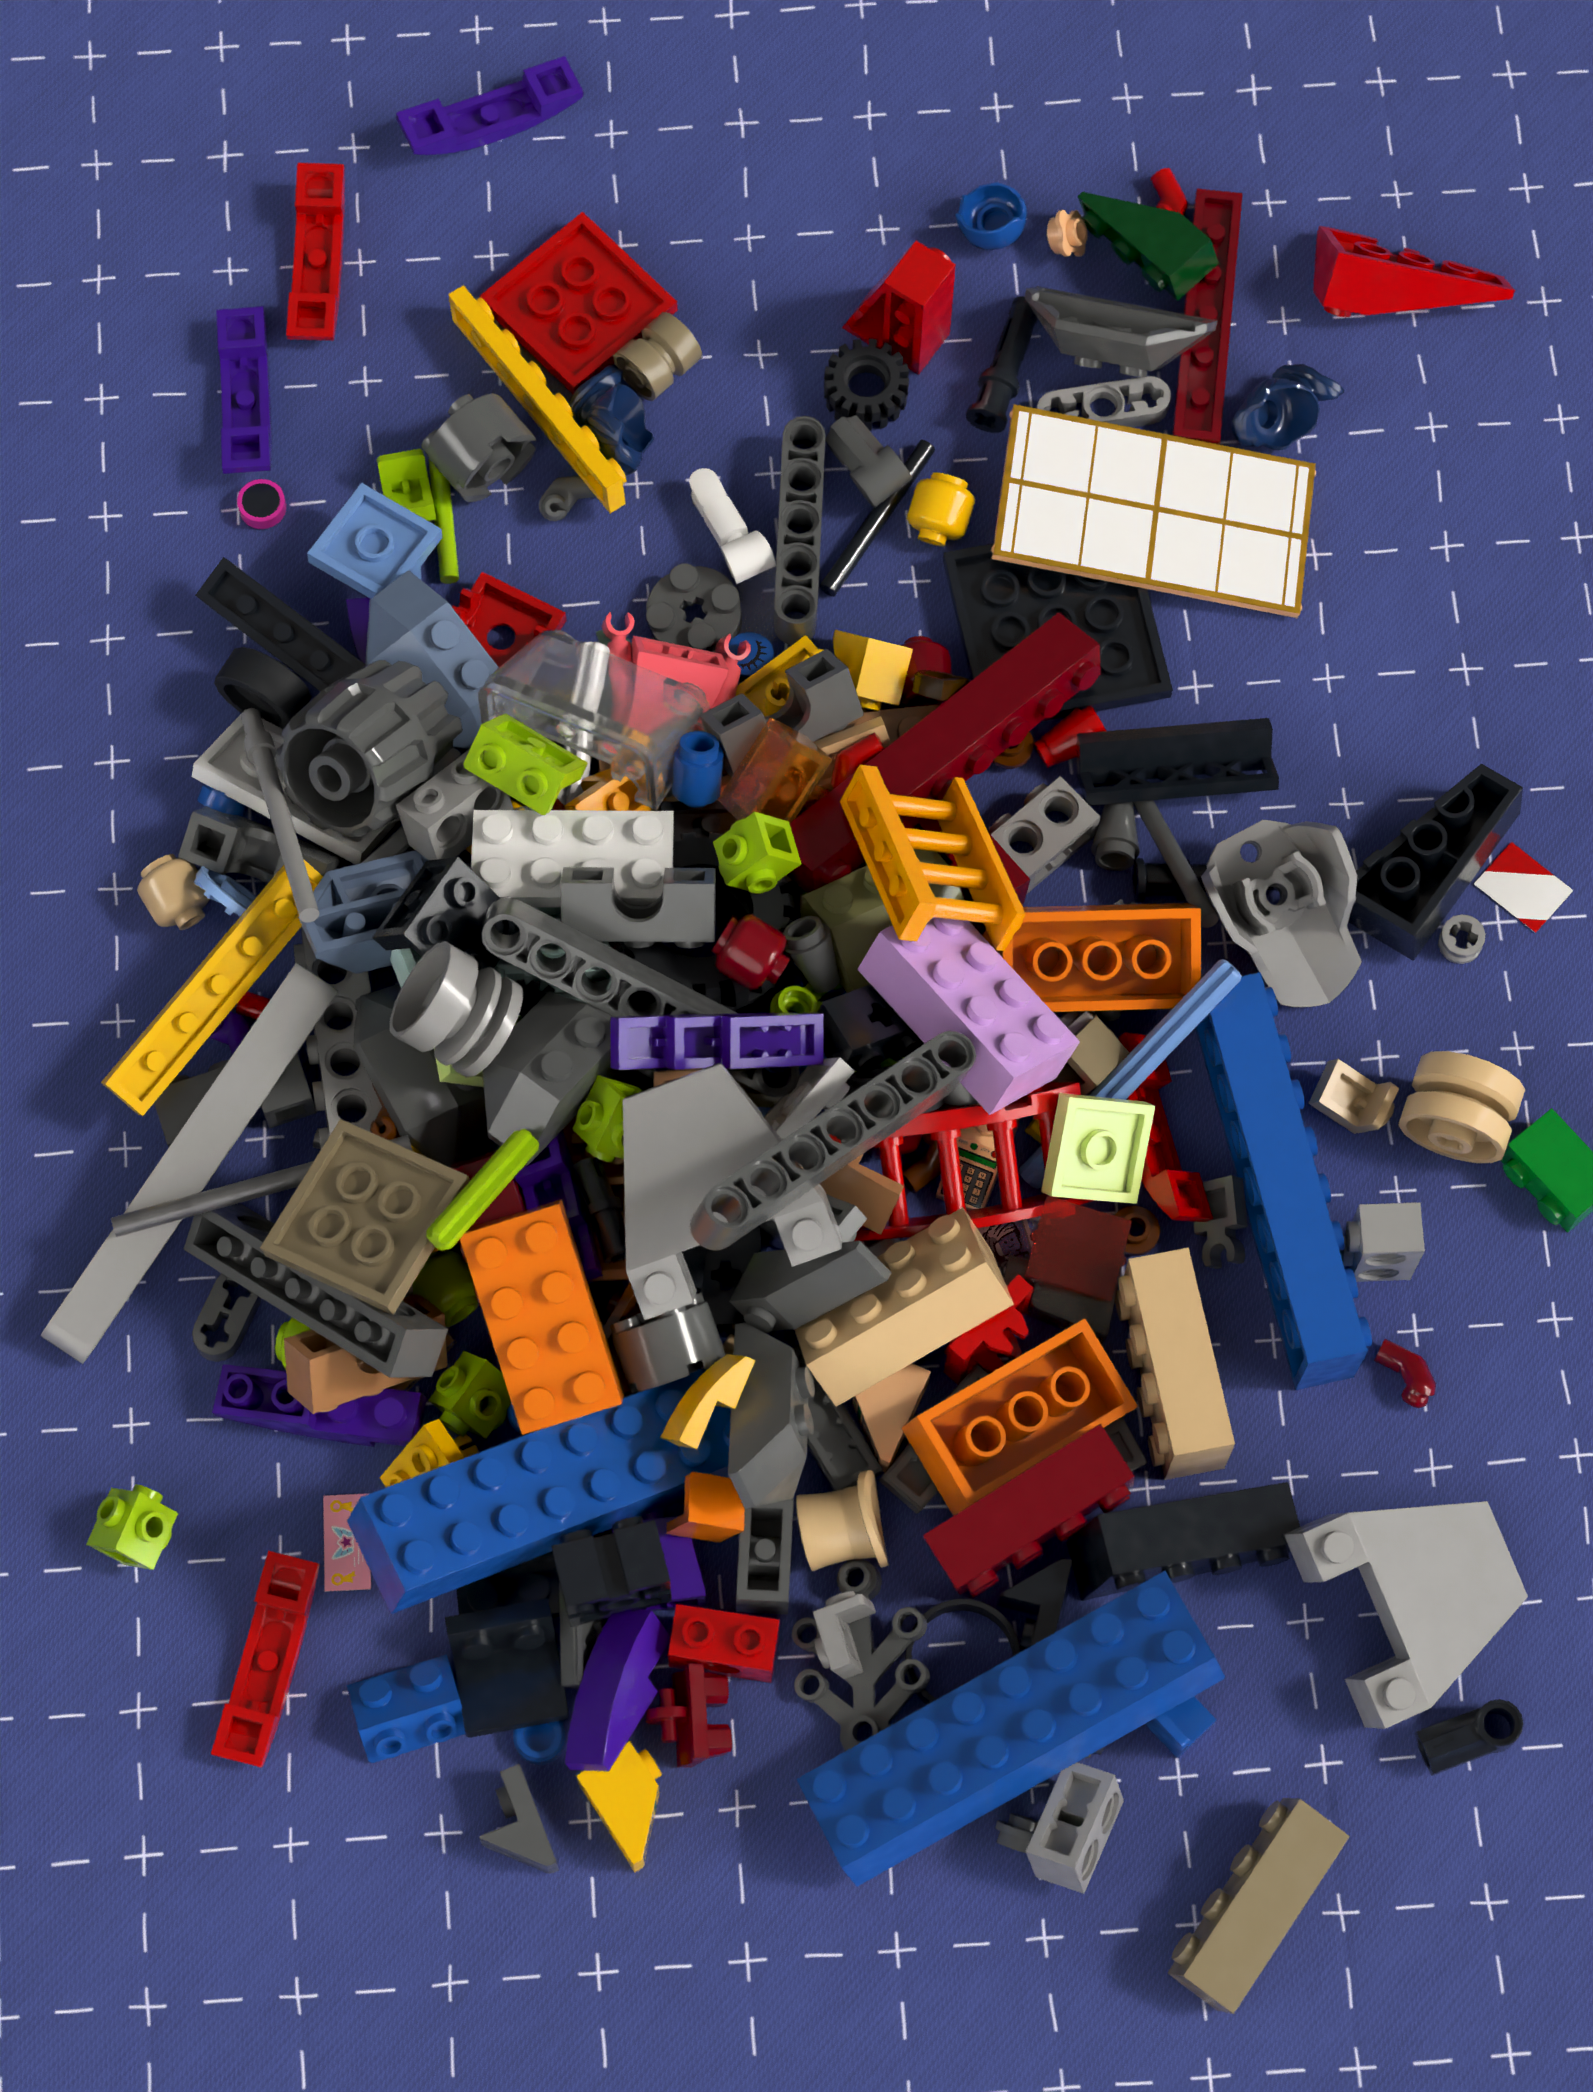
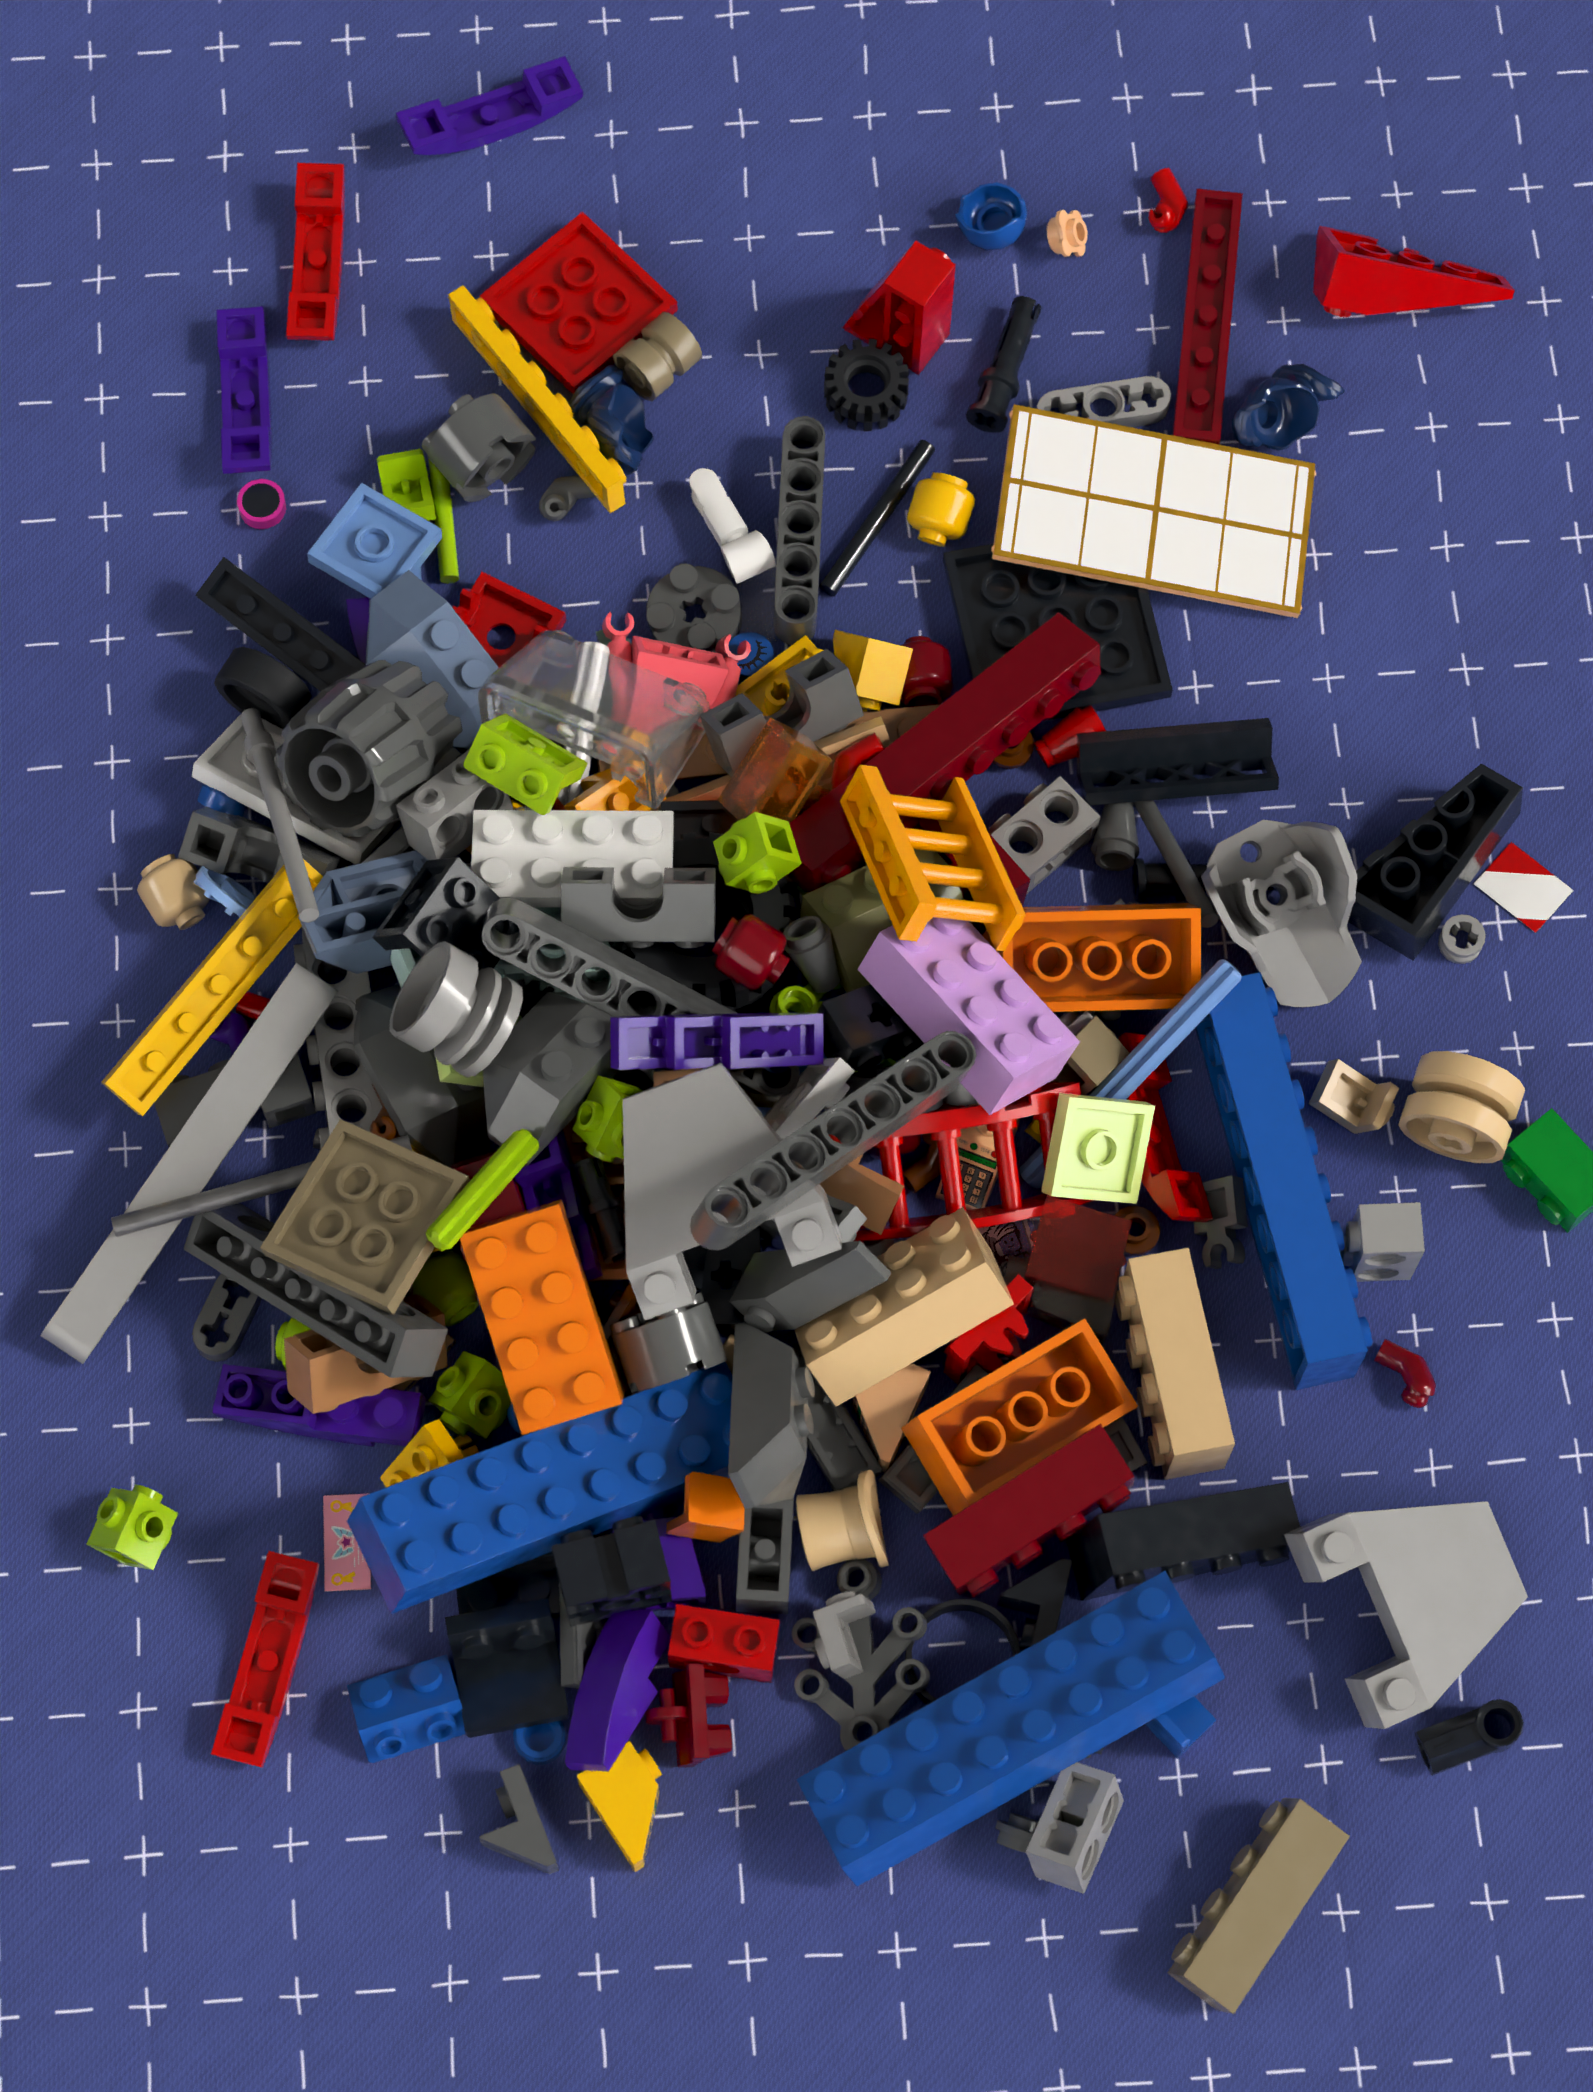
(697, 769): blue brick -> none
(717, 1386): yellow slope -> none
(871, 466): dark grey piece -> none
(937, 684): dark brown tile -> none
(1115, 331): dark grey wedge -> none
(1155, 239): dark green slope -> none

